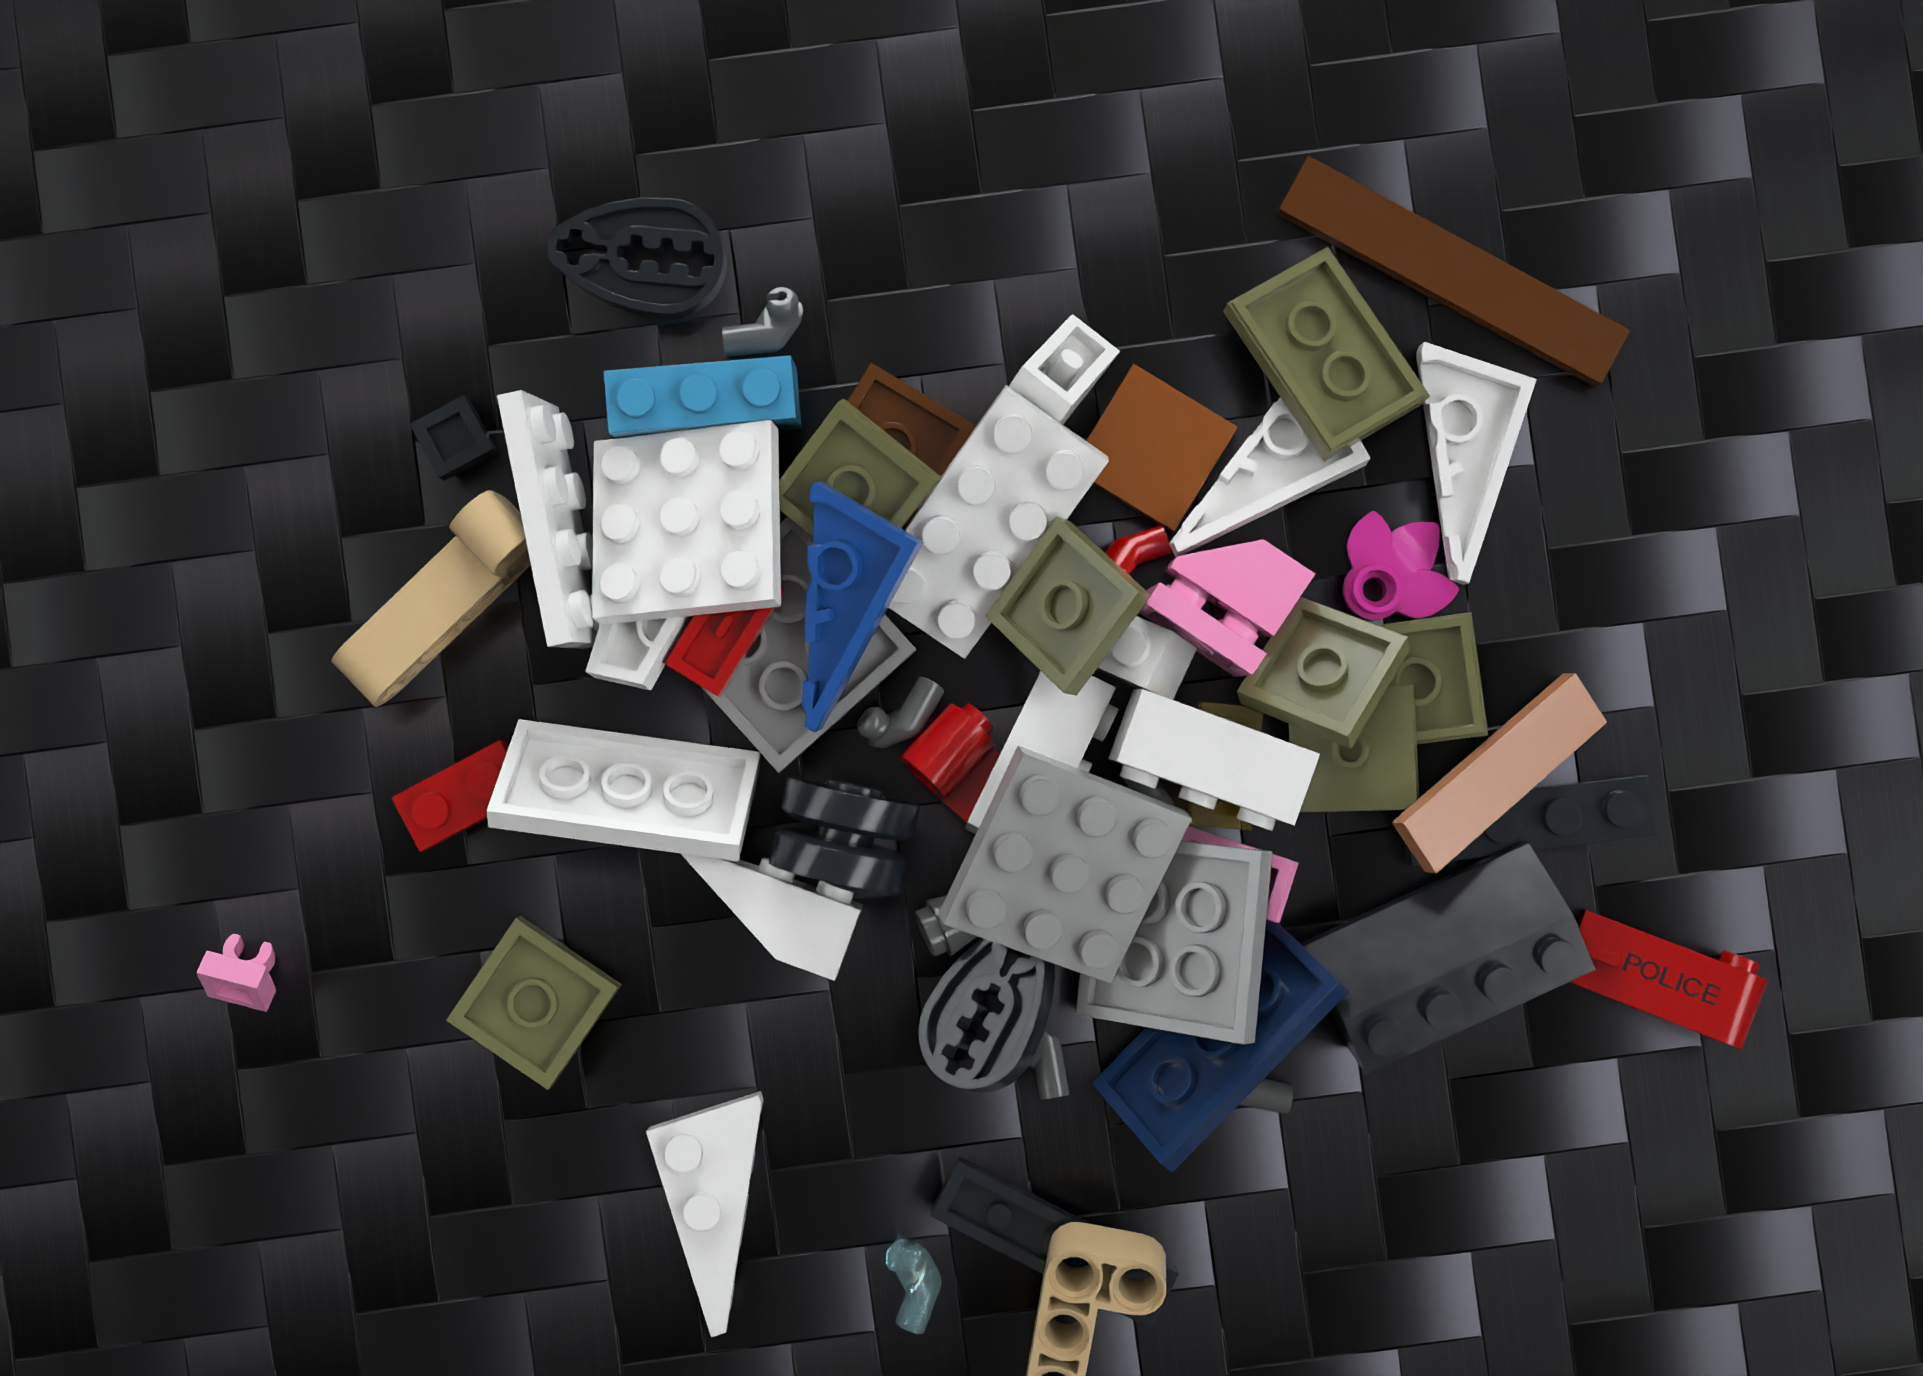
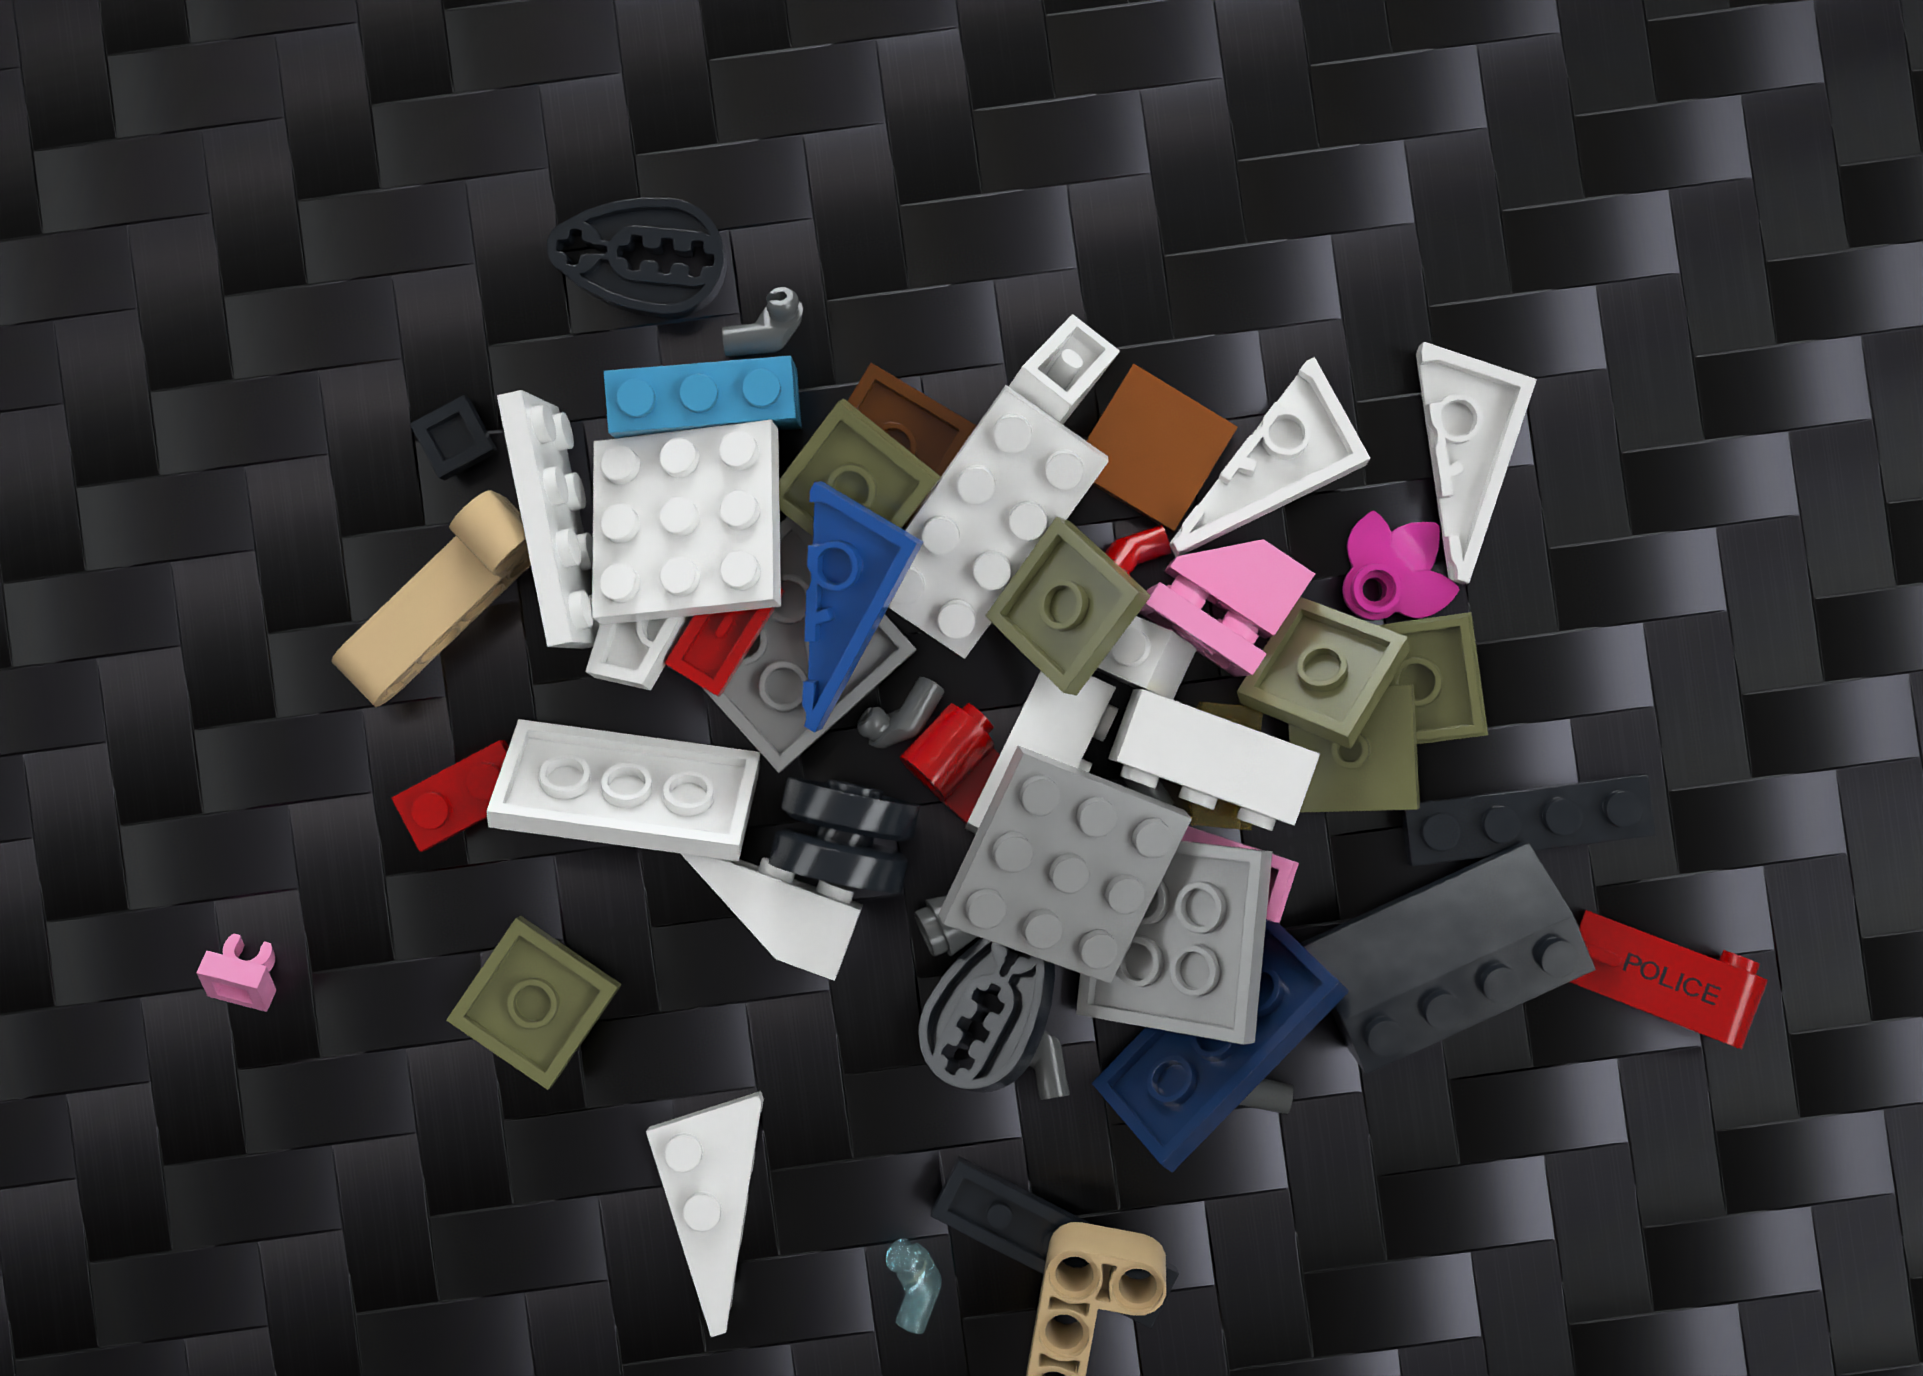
(1326, 353): olive tile -> none
(1453, 272): reddish brown tile -> none
(1499, 772): nougat tile -> none

